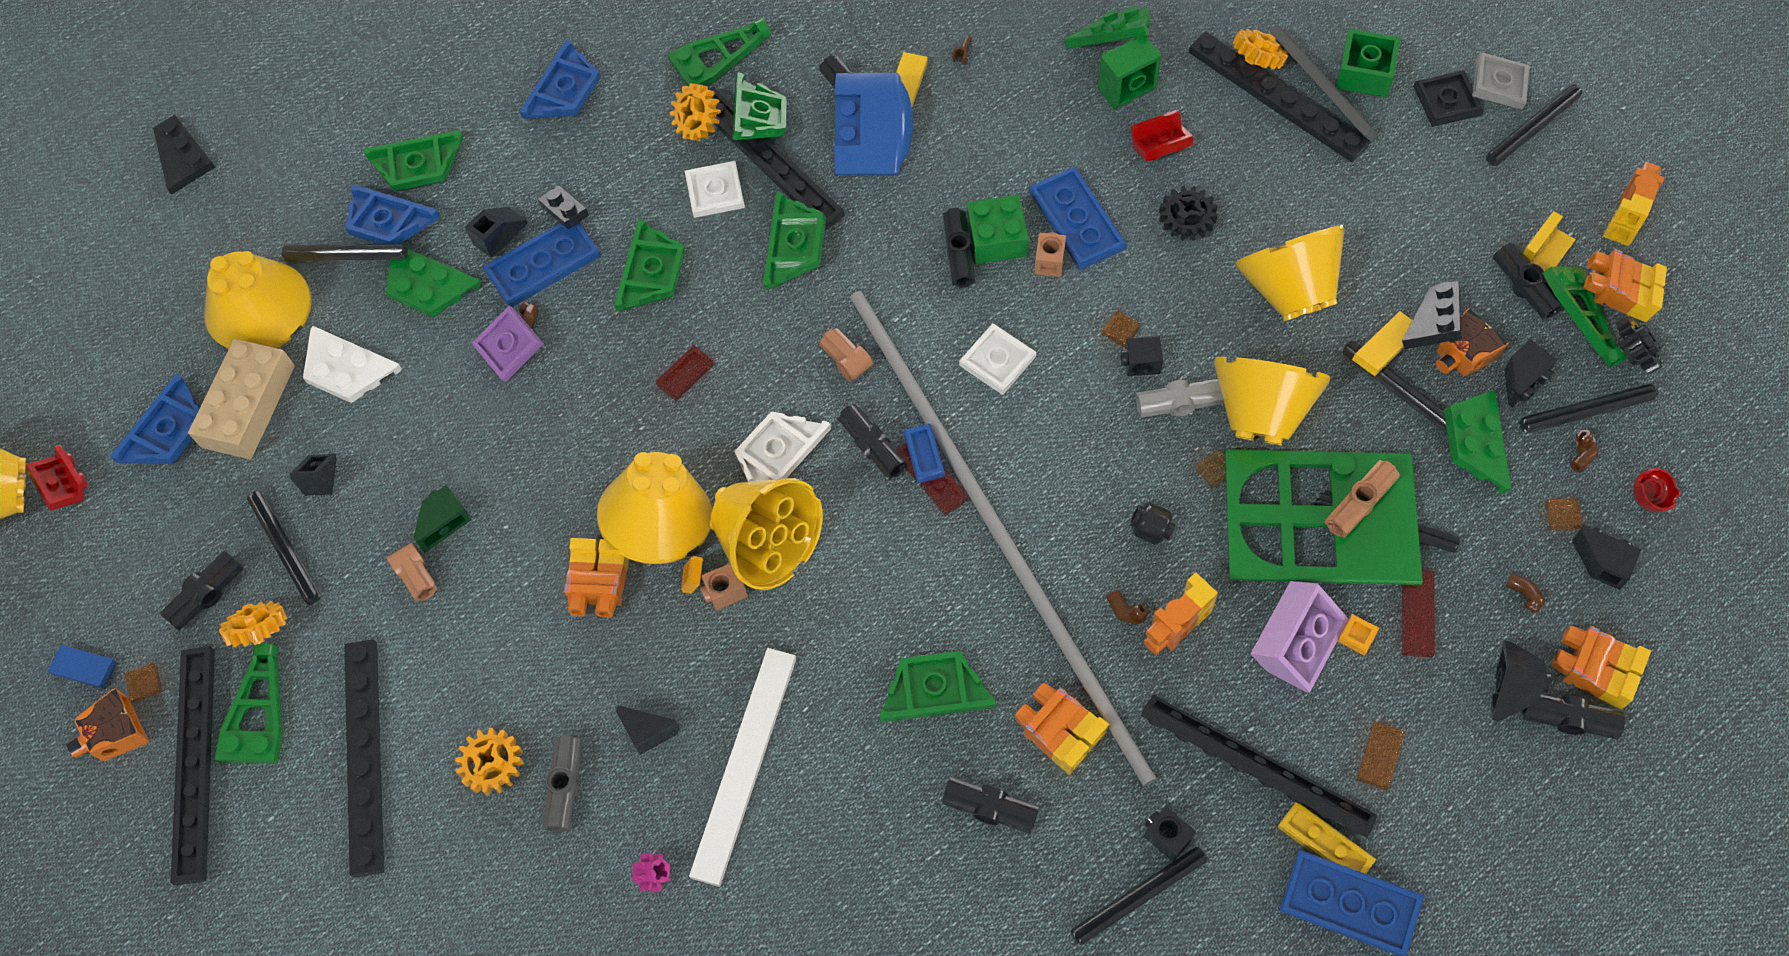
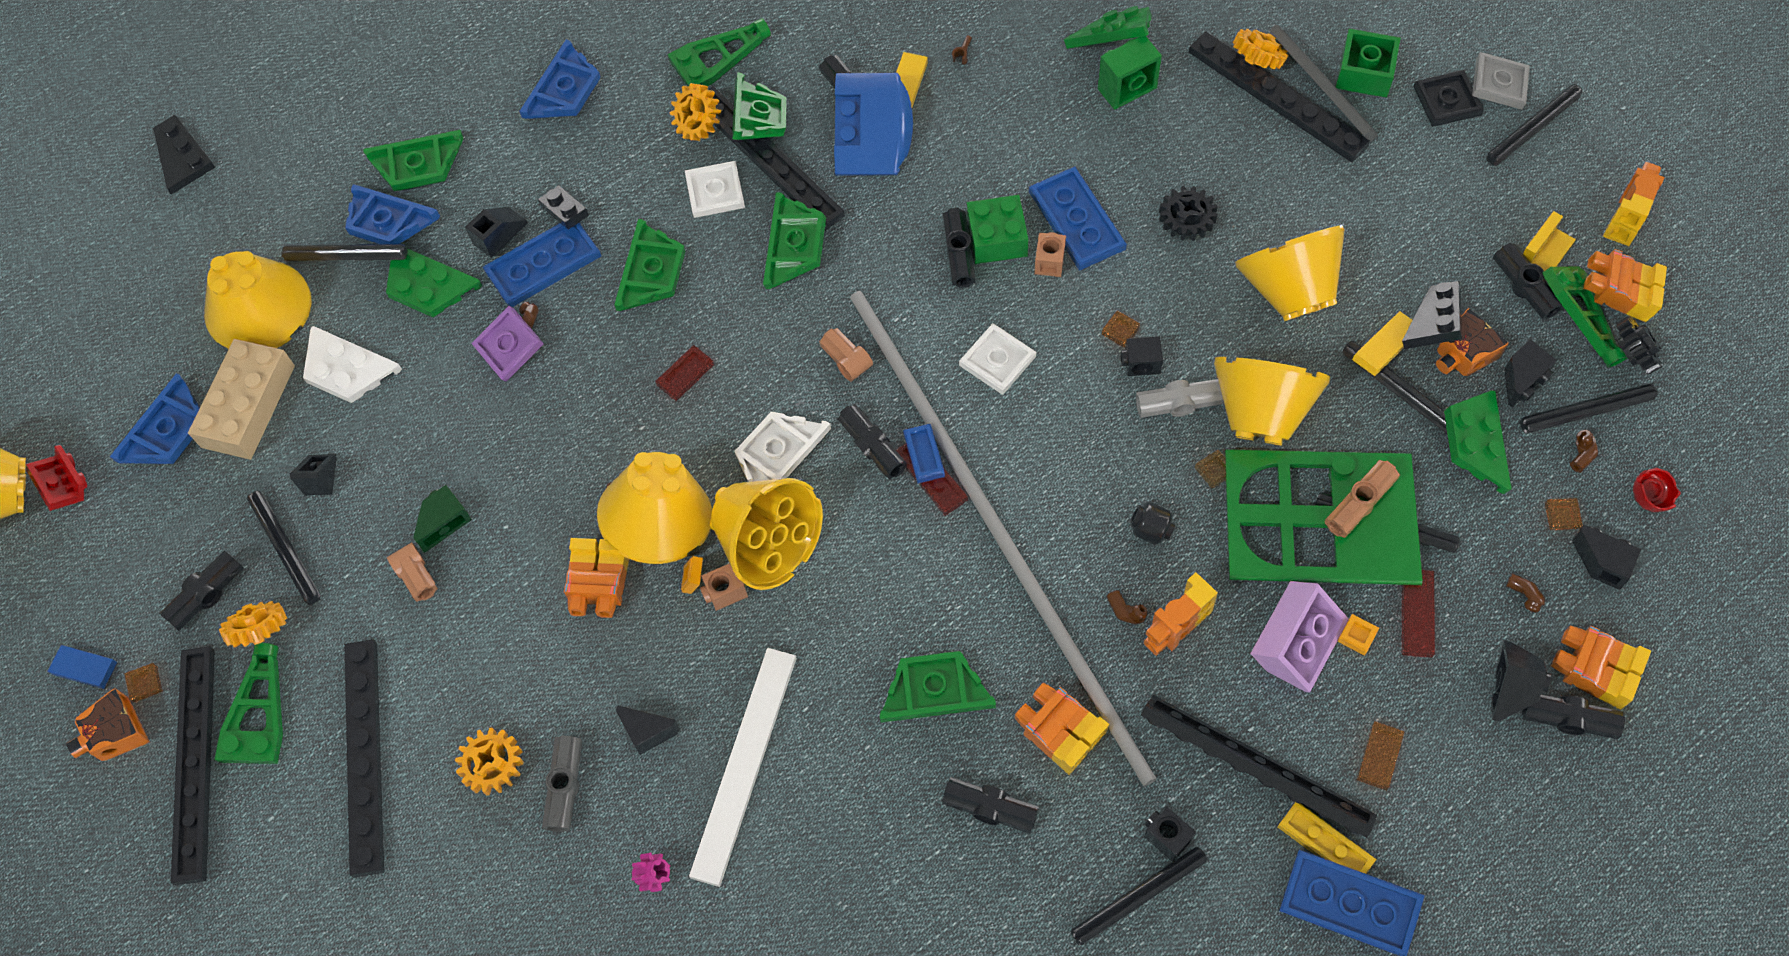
(1160, 136): red bracket -> none

